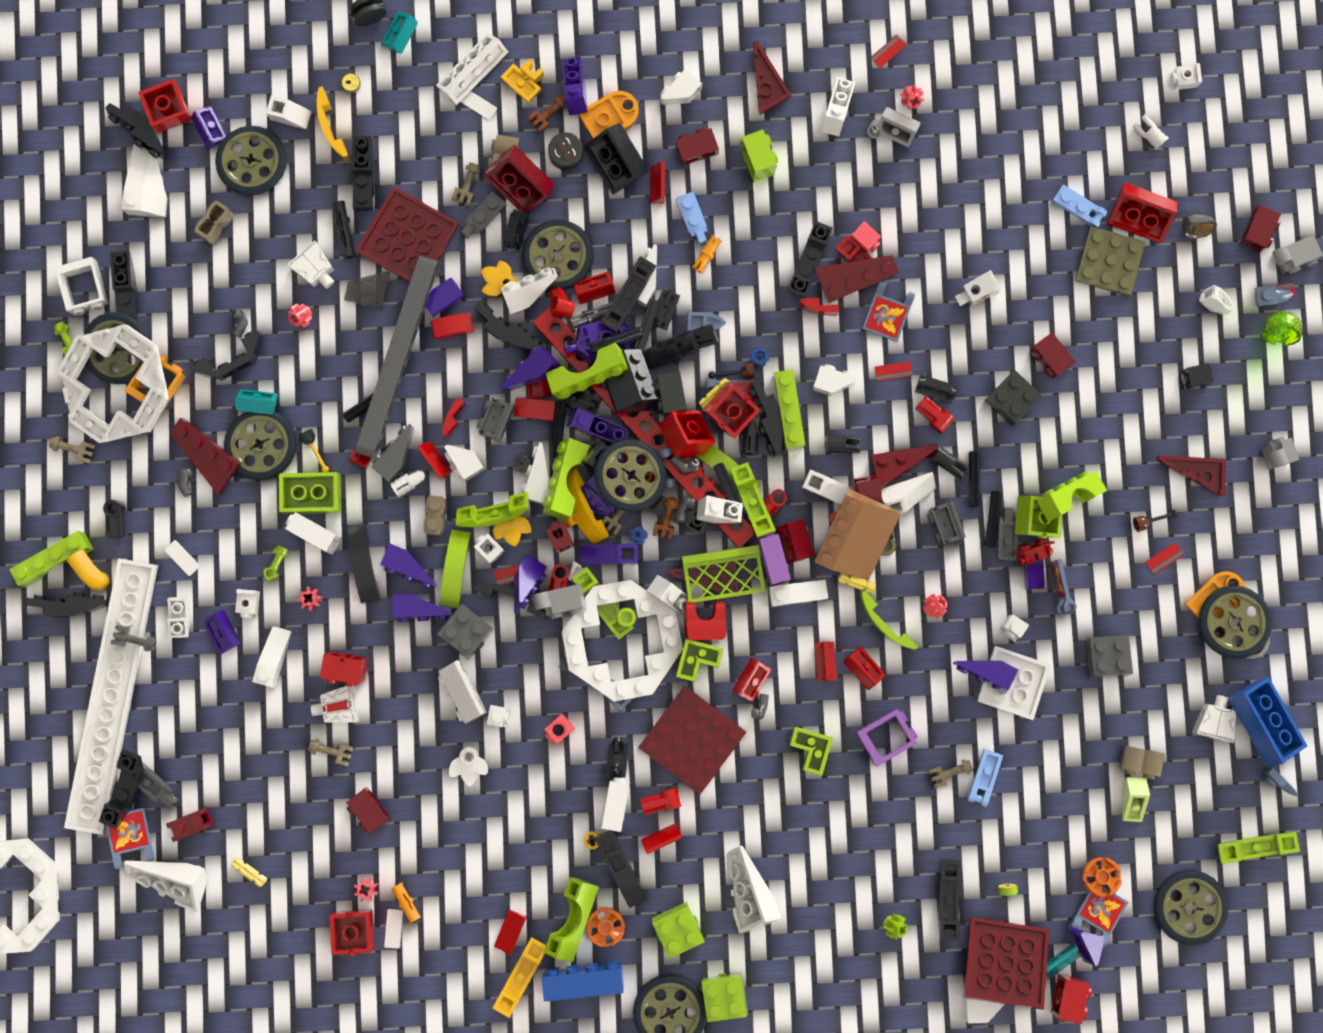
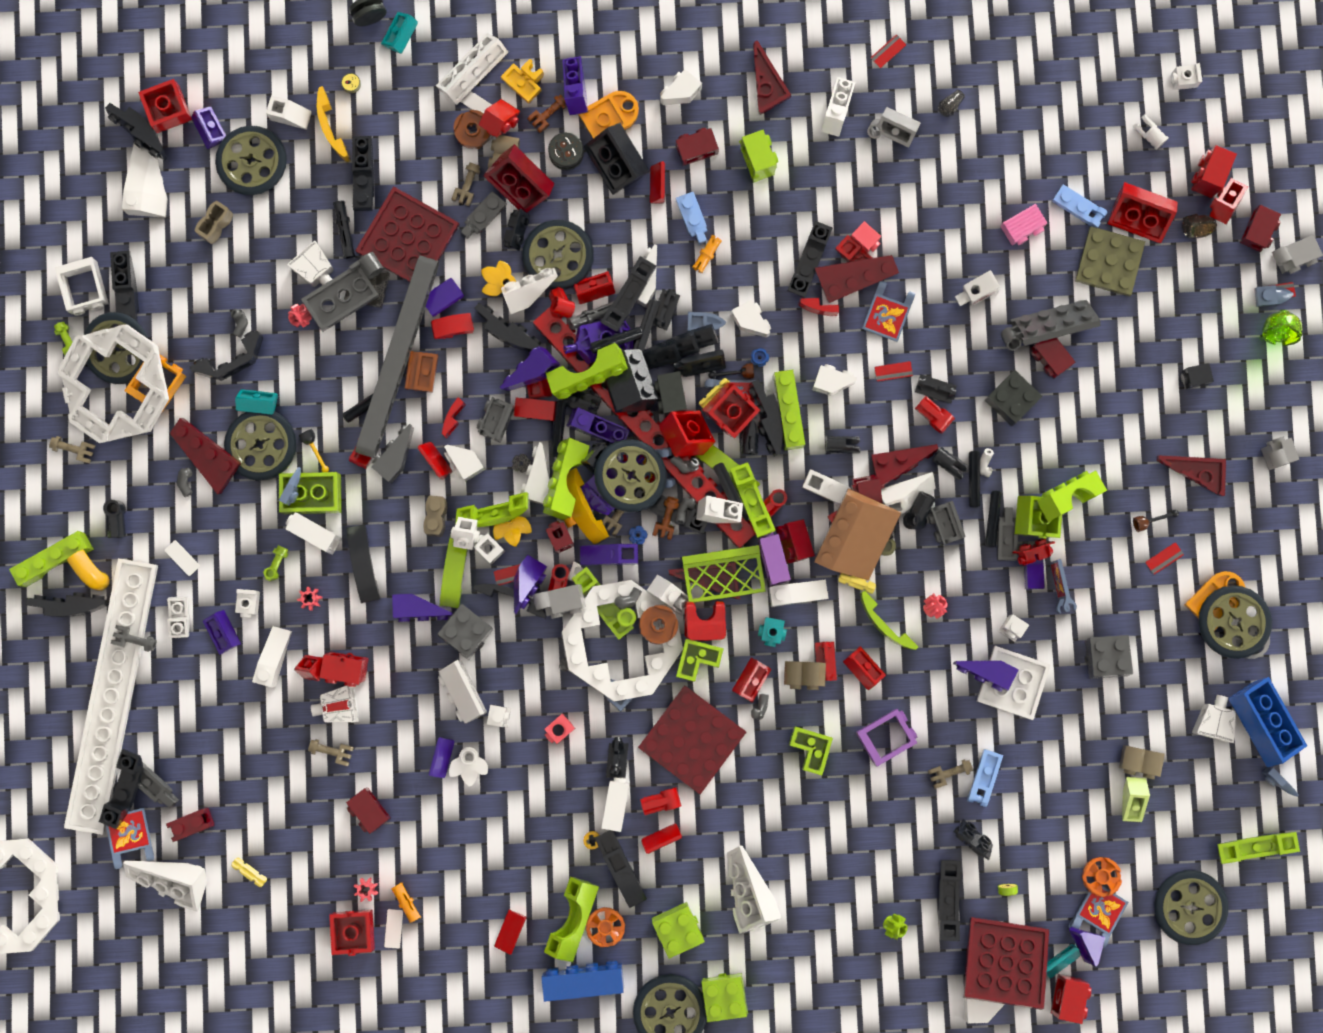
(290, 492): none -> sand blue plate
(309, 667): none -> red slope
(355, 281): none -> dark grey hinge
(403, 562): dark purple slope -> none
(411, 480): white hinge -> none
(421, 371): none -> dark orange plate
(441, 757): none -> dark purple slope
(463, 134): none -> dark orange plate
(465, 533): none -> white brick
(499, 118): none -> red brick
(520, 977): yellow slope -> none
(628, 601): none -> dark grey arm
(667, 618): none -> dark orange plate
(701, 363): none -> black hinge
(749, 319): none -> white slope
(777, 626): none -> teal brick
(804, 674): none -> dark tan brick
(912, 97): coral gear -> none
(919, 510): none -> black piece
(950, 104): none -> clear smoke cone
(981, 843): none -> black hinge
(984, 461): none -> white arm
(1023, 225): none -> bright pink brick
(1050, 324): none -> dark grey hinge
(1213, 171): none -> red brick
(1216, 300): white rock -> none
(1228, 201): none -> red brick

